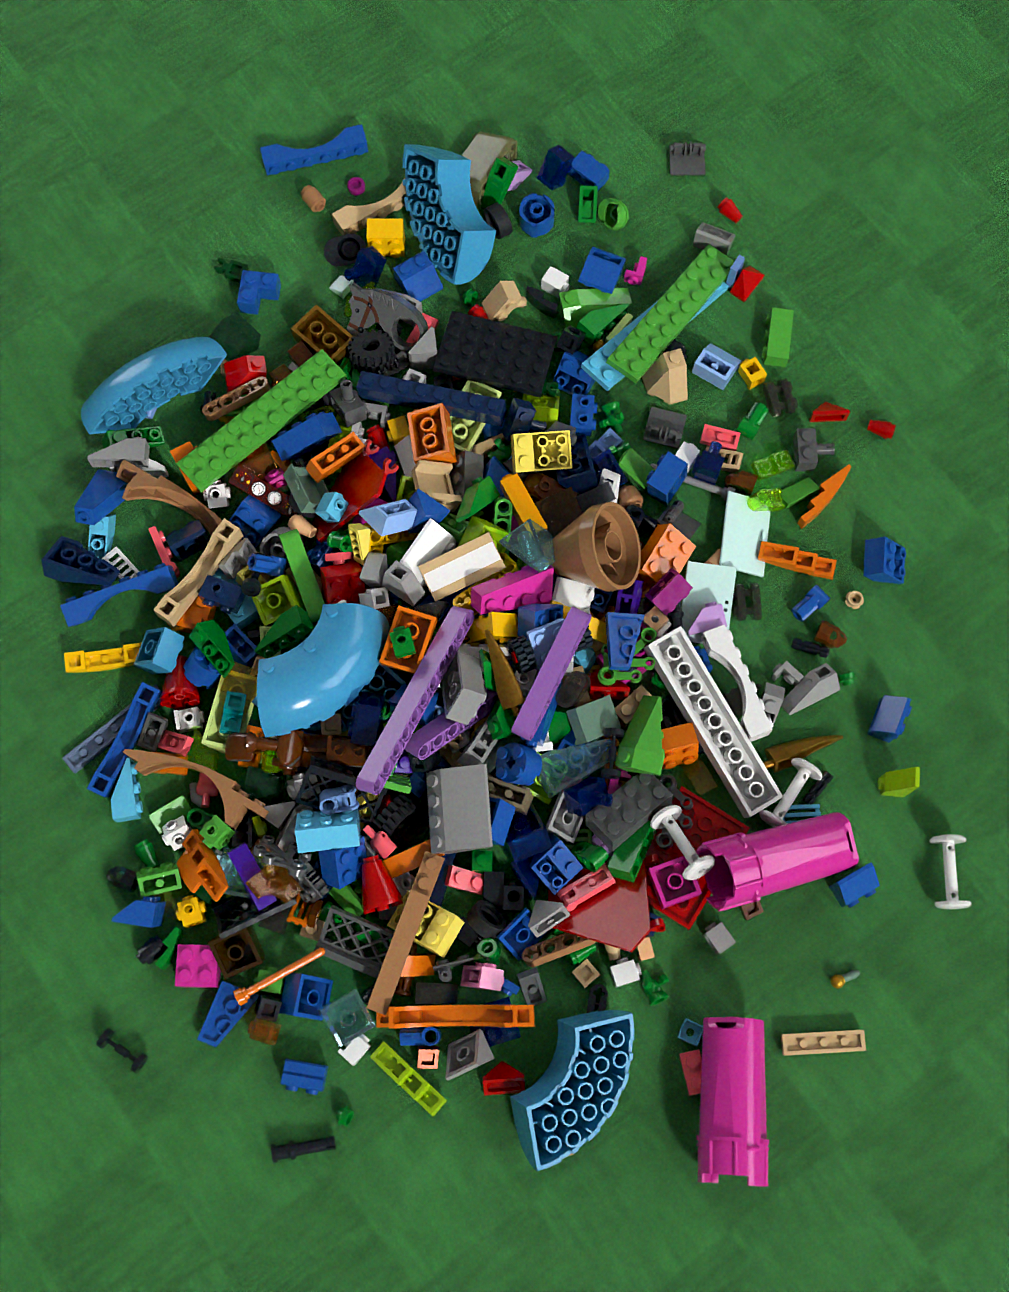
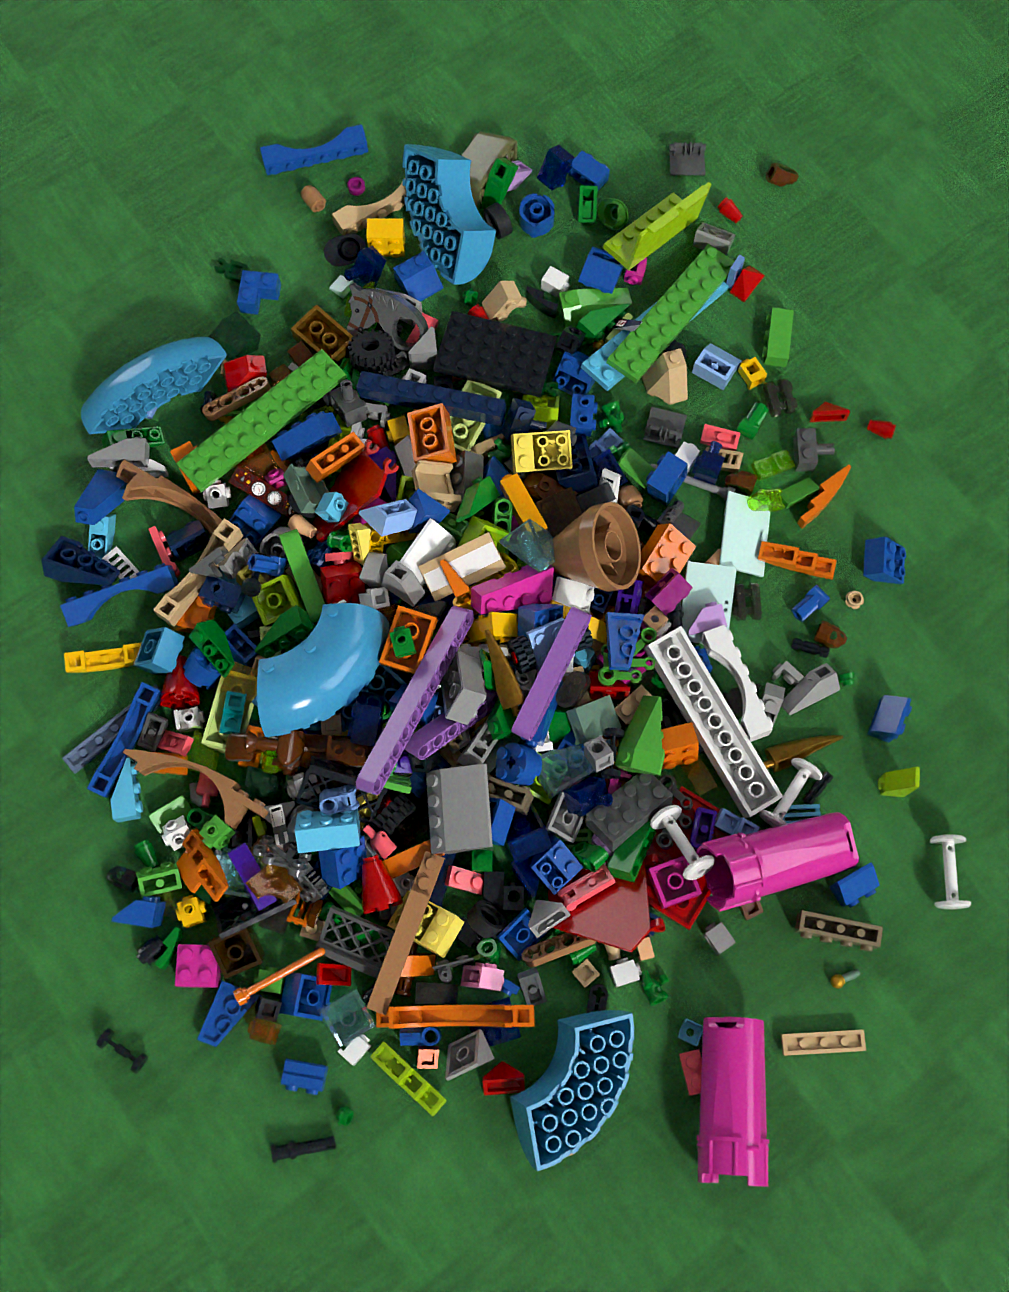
(206, 565): none -> dark grey slope
(279, 824): none -> sticker
(333, 974): none -> red slope
(456, 582): none -> orange slope
(598, 760): none -> light grey brick
(626, 324): none -> sticker
(655, 227): none -> lime piece
(702, 827): none -> dark purple brick
(732, 824): none -> medium blue slope
(781, 175): none -> reddish brown rock
(838, 929): none -> dark tan brick

